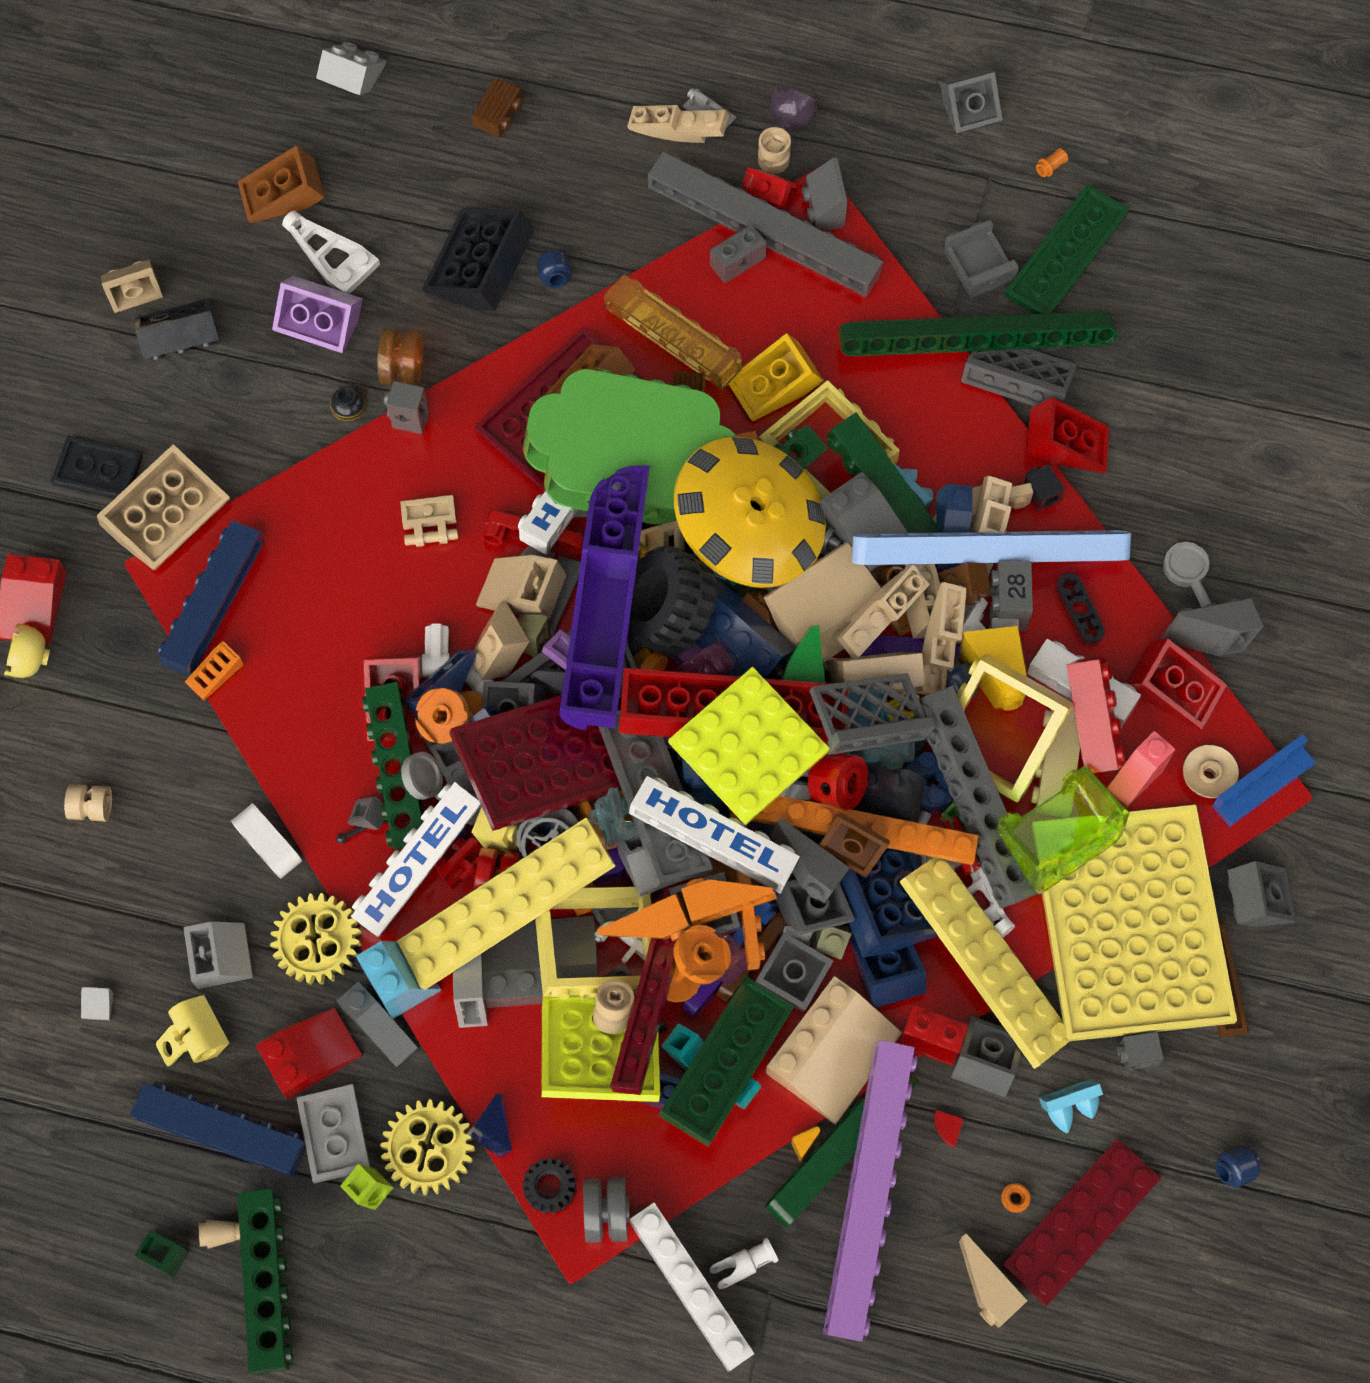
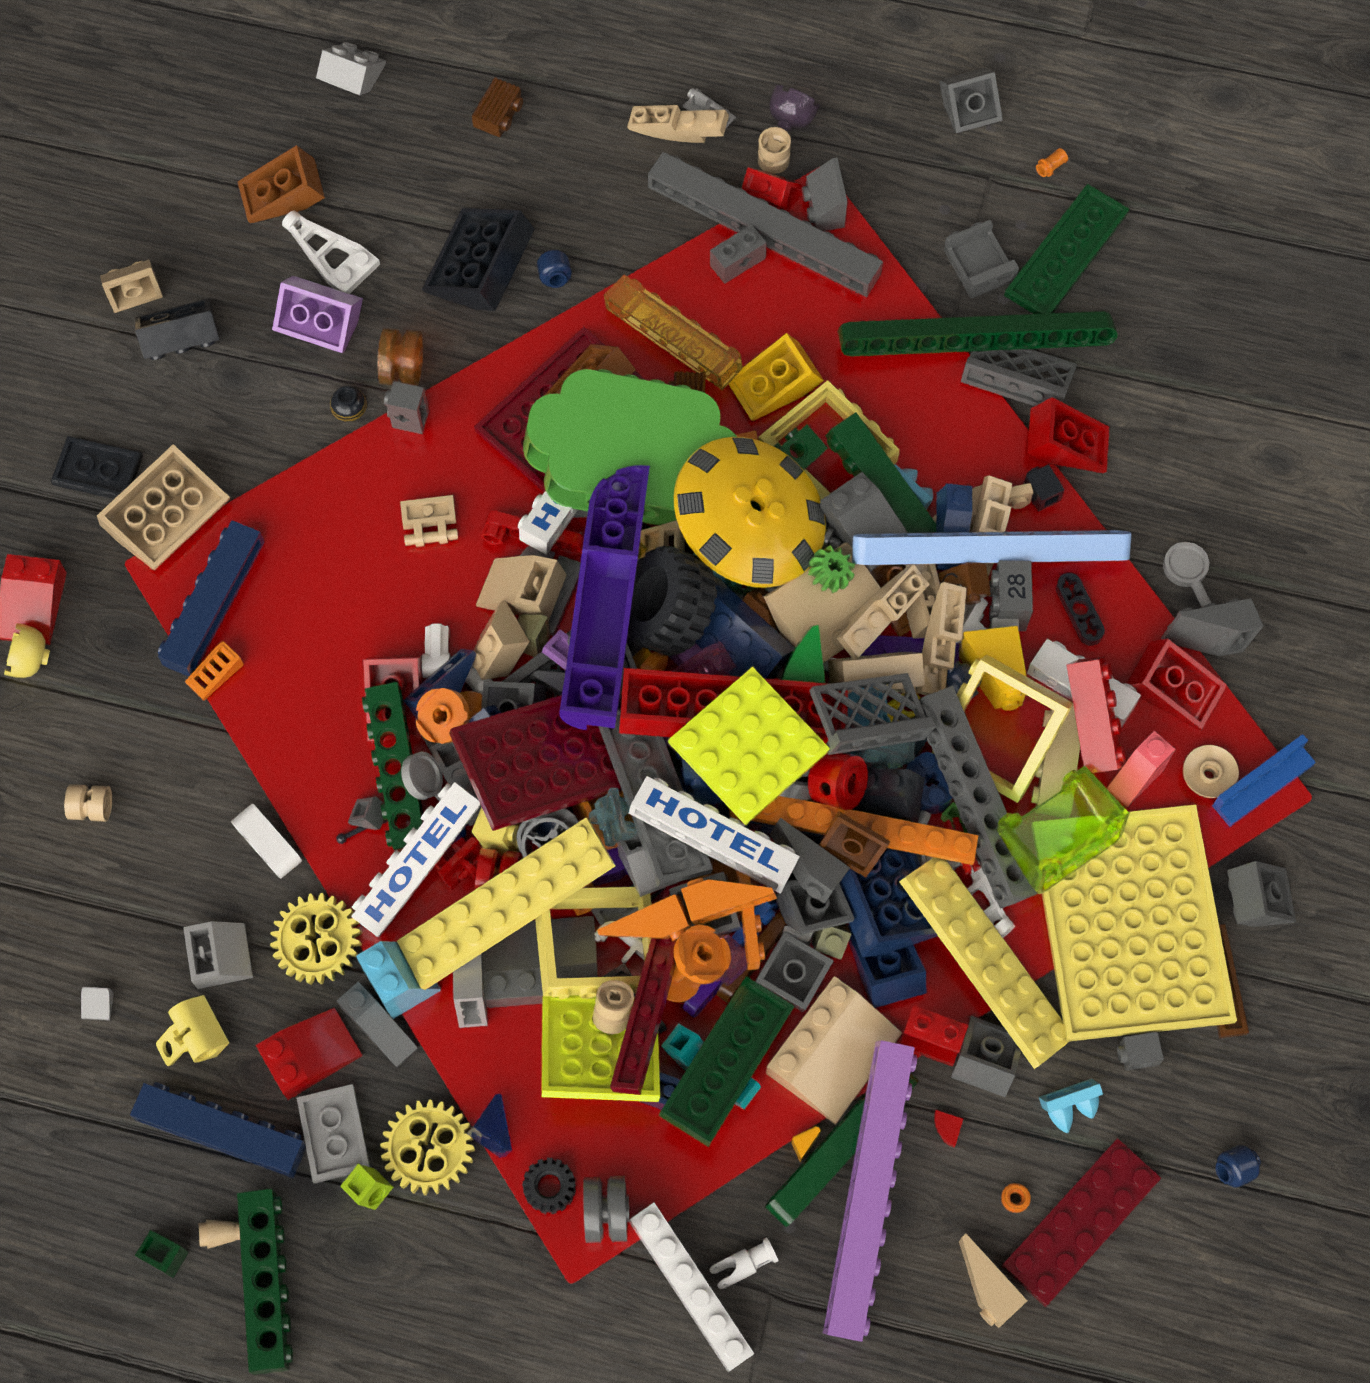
(828, 559): none -> bright green gear

